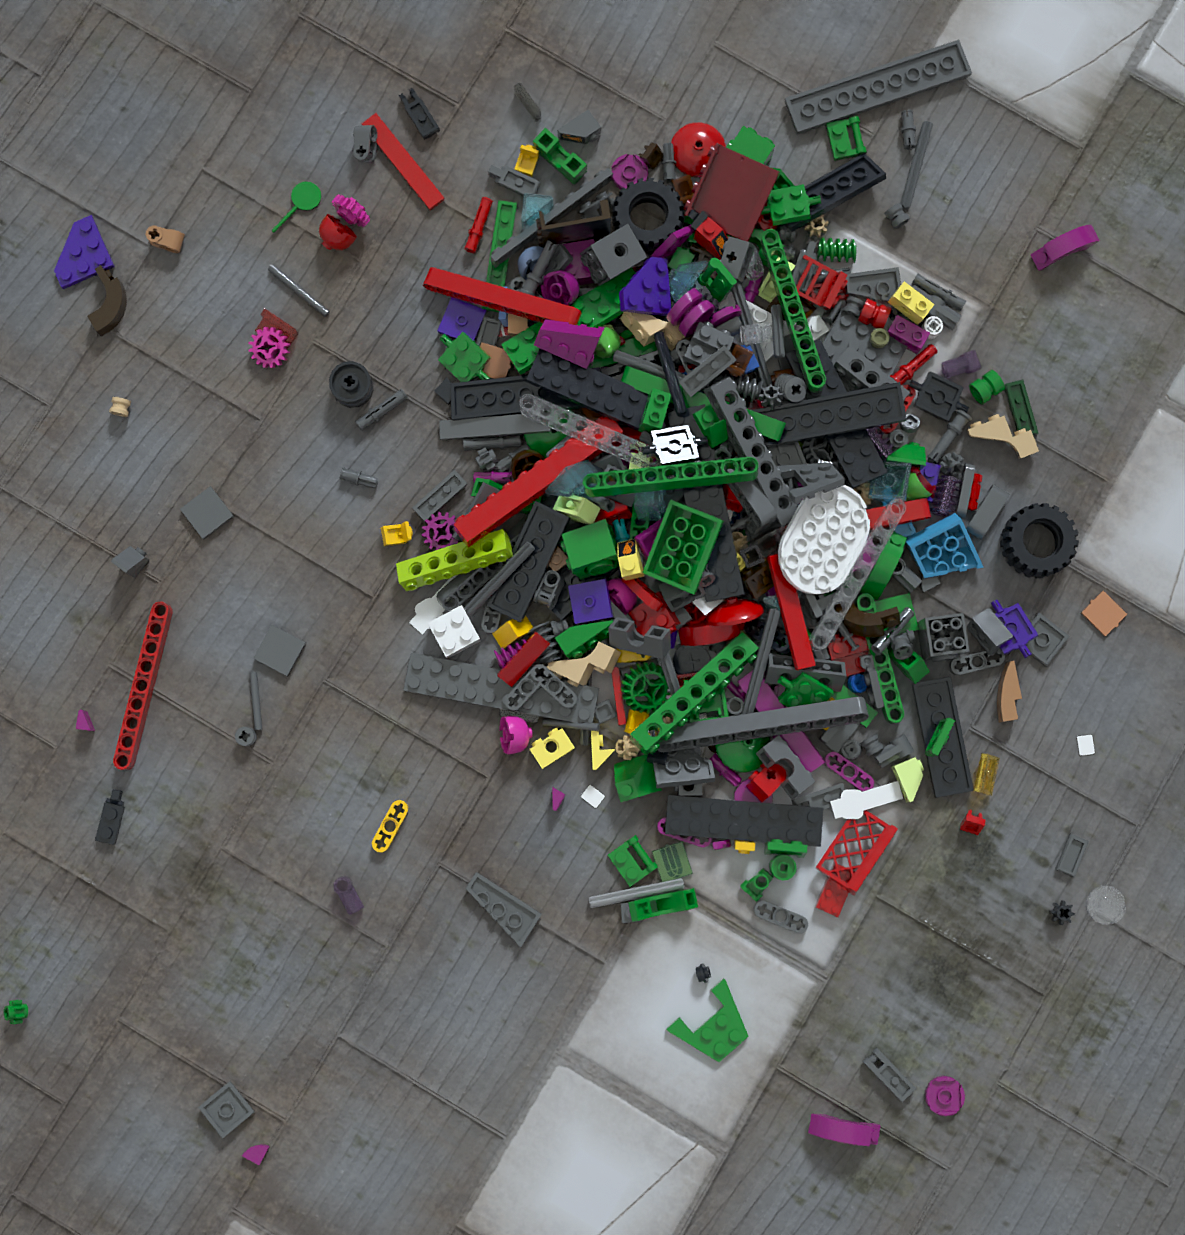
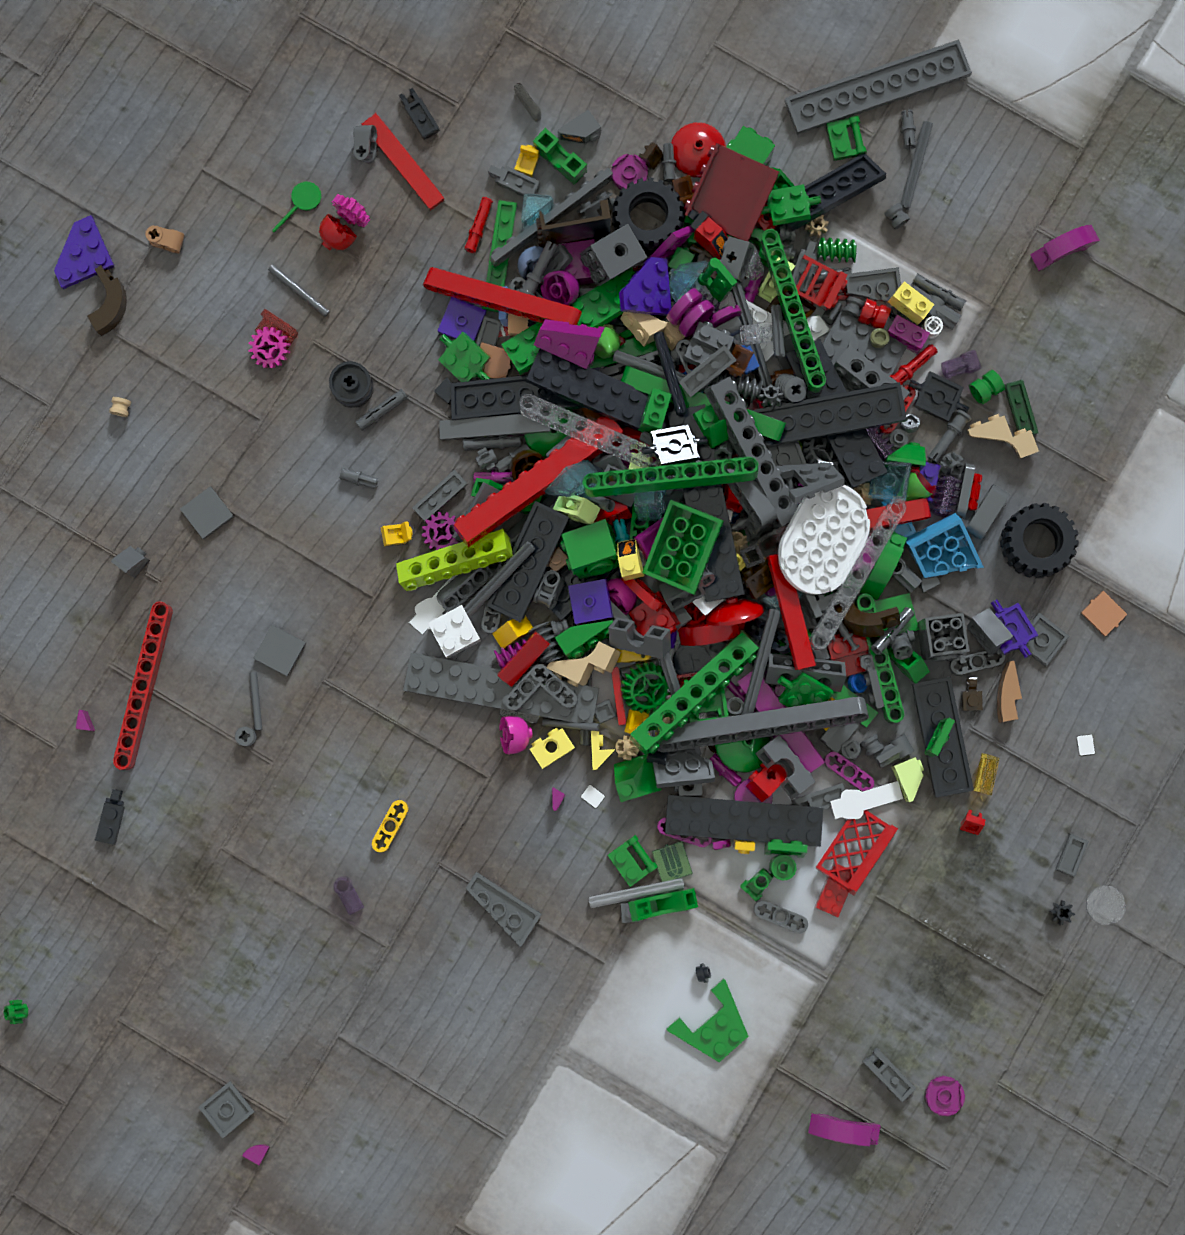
(971, 698): none -> dark brown plate

